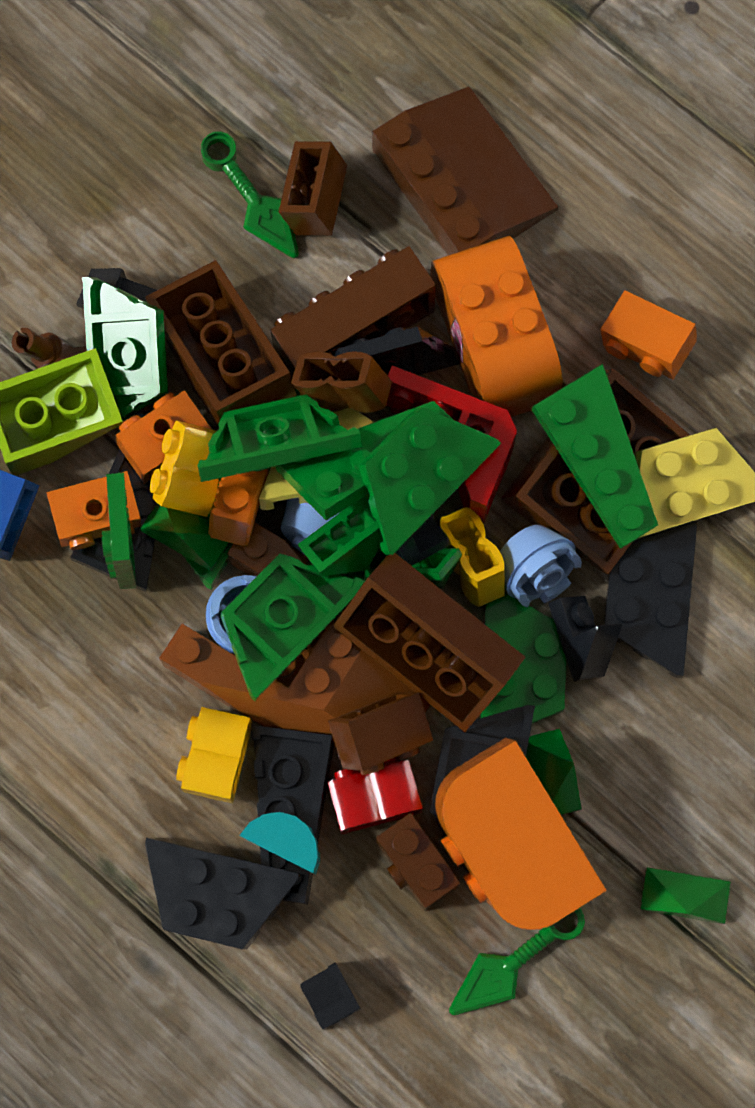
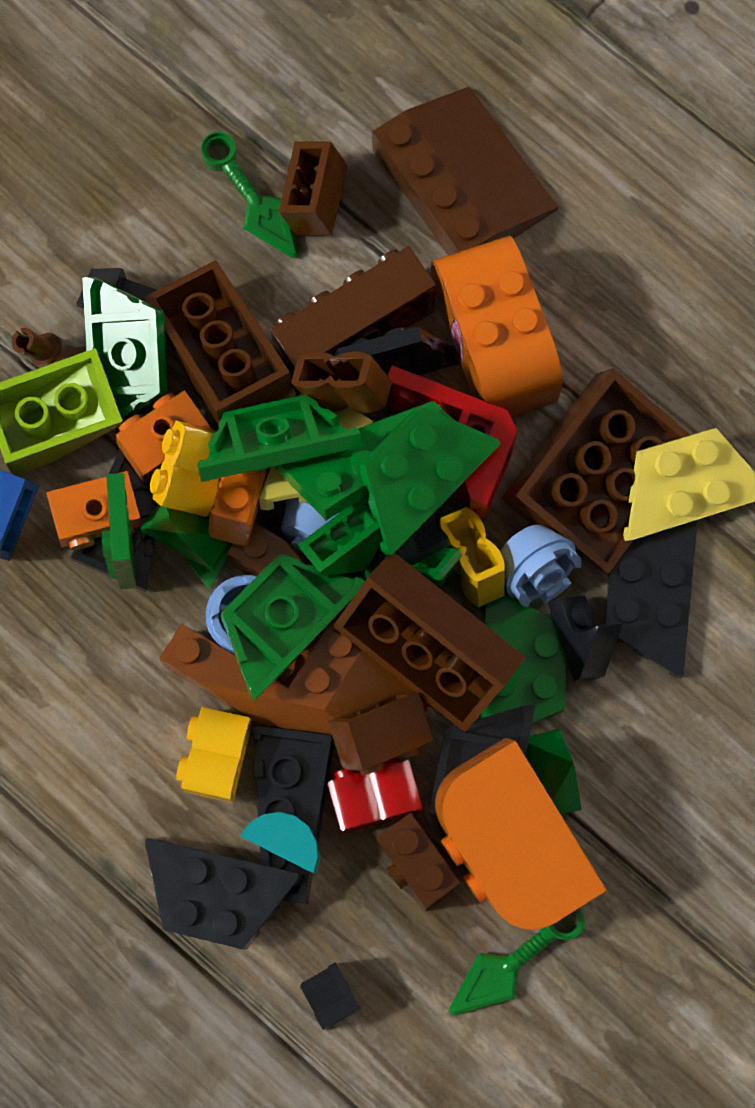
(597, 450): green wing -> none
(648, 335): orange brick -> none
(685, 895): green slope -> none

